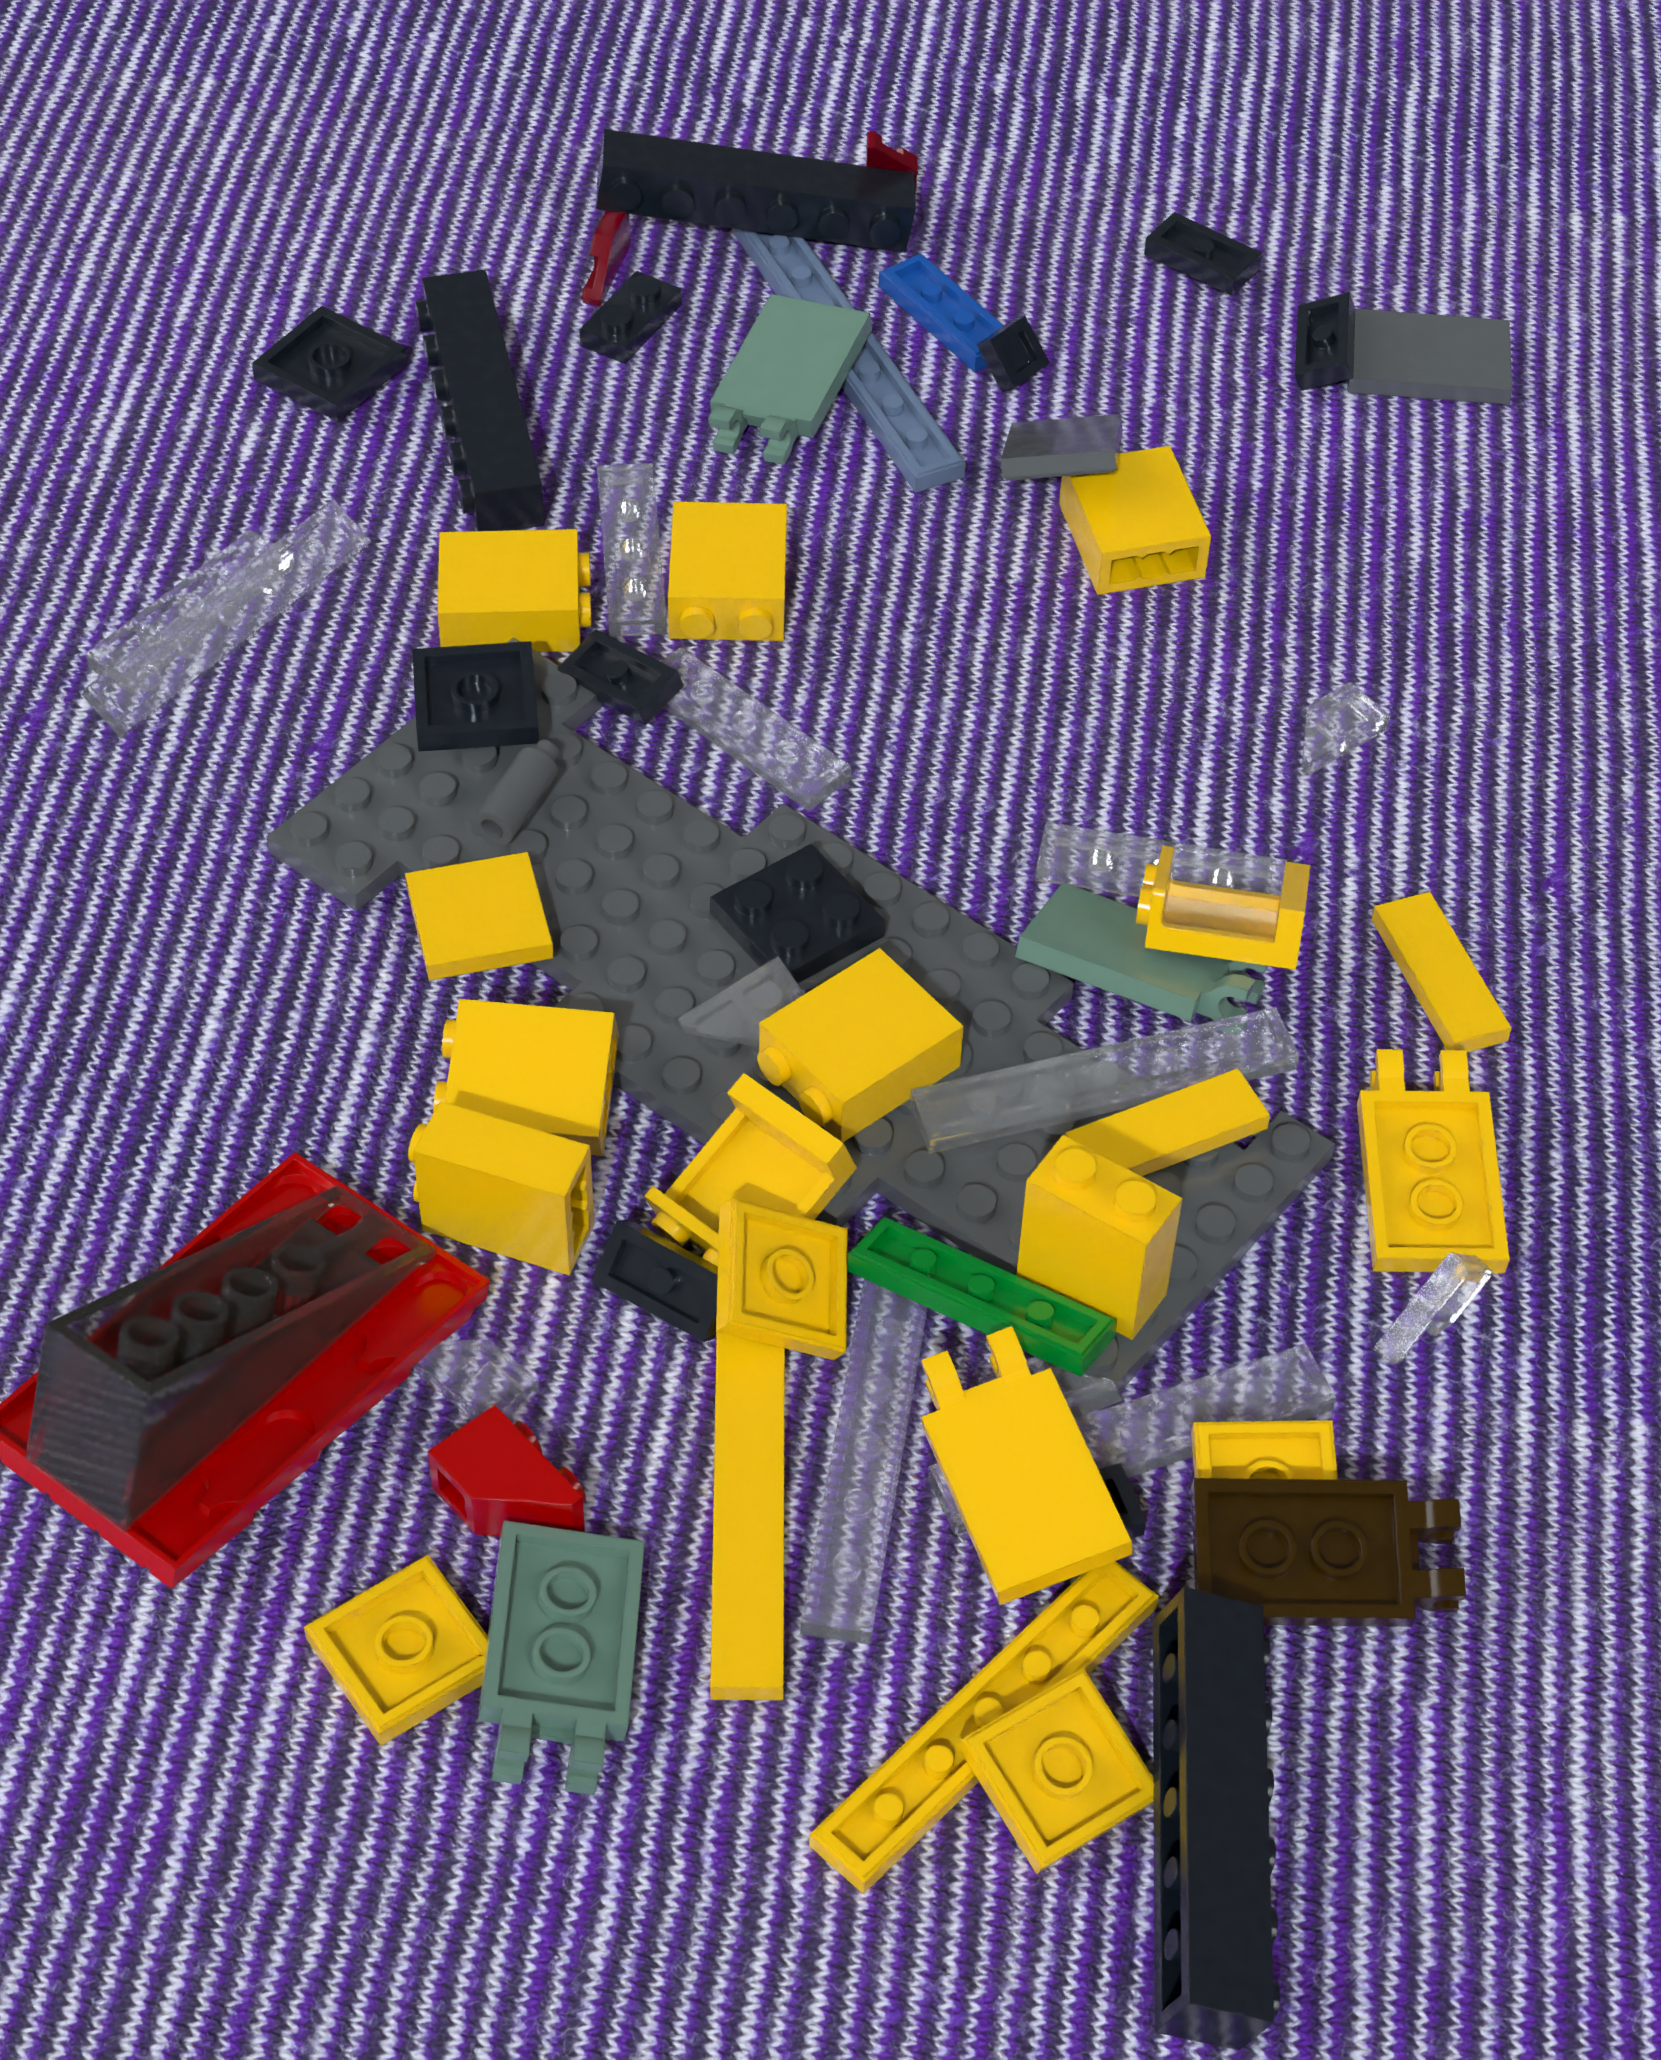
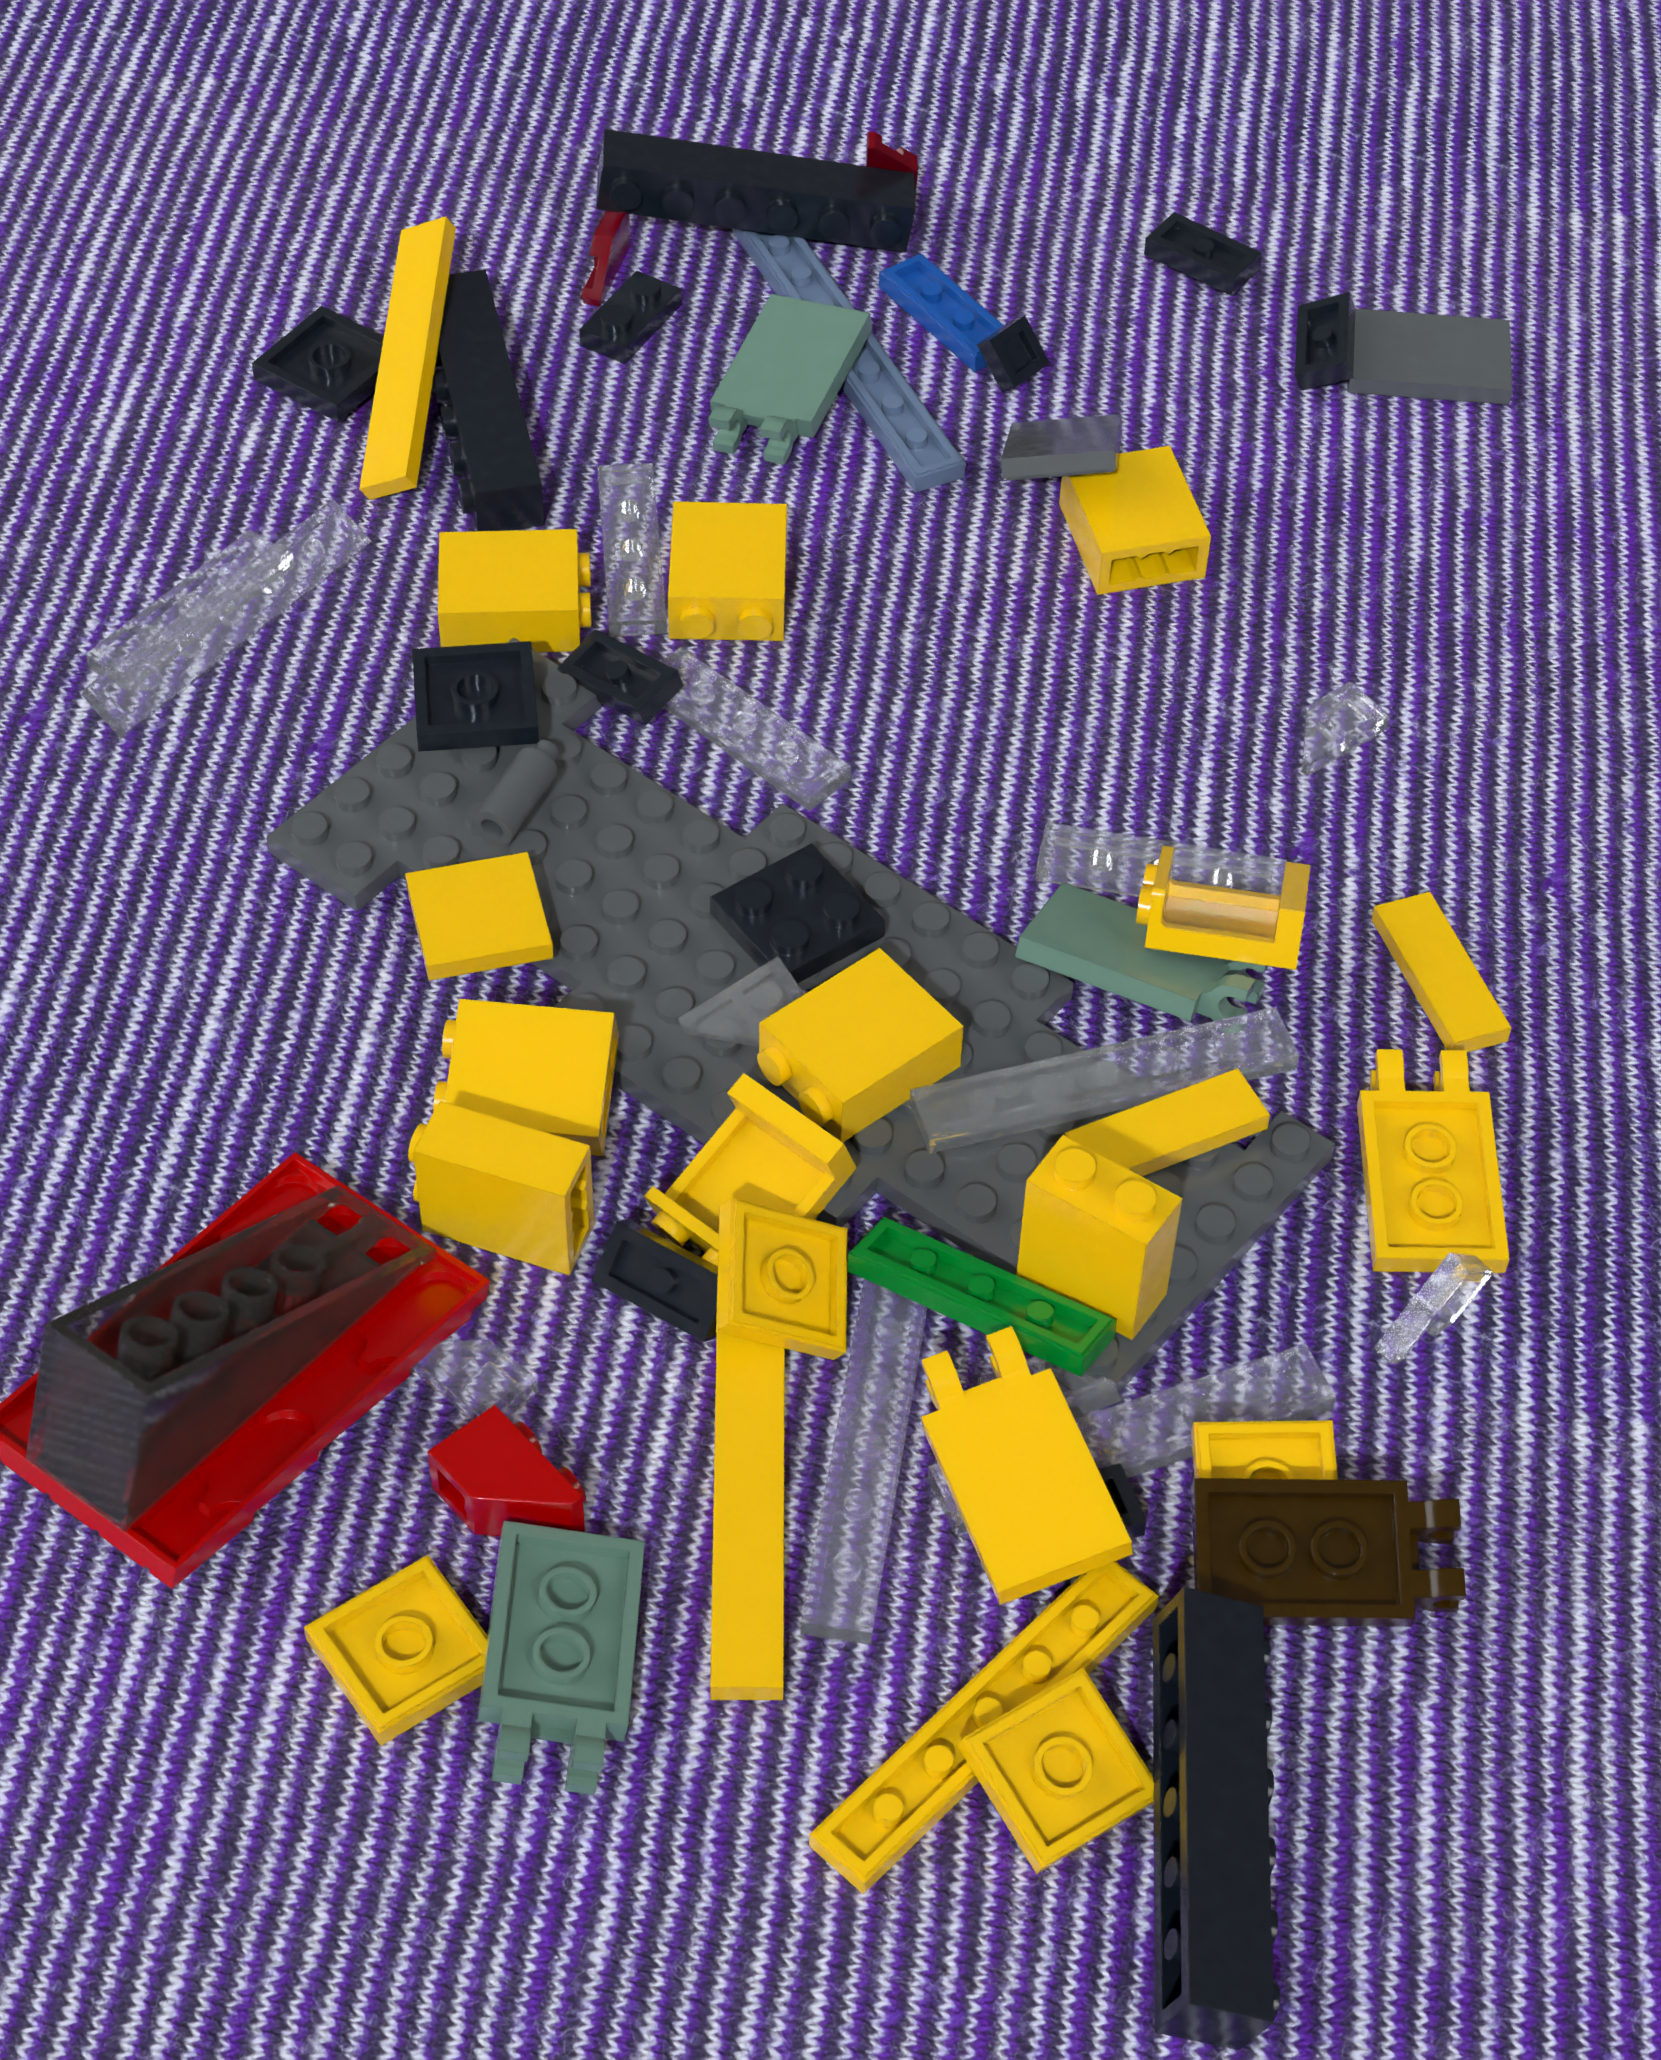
(408, 359): none -> yellow tile

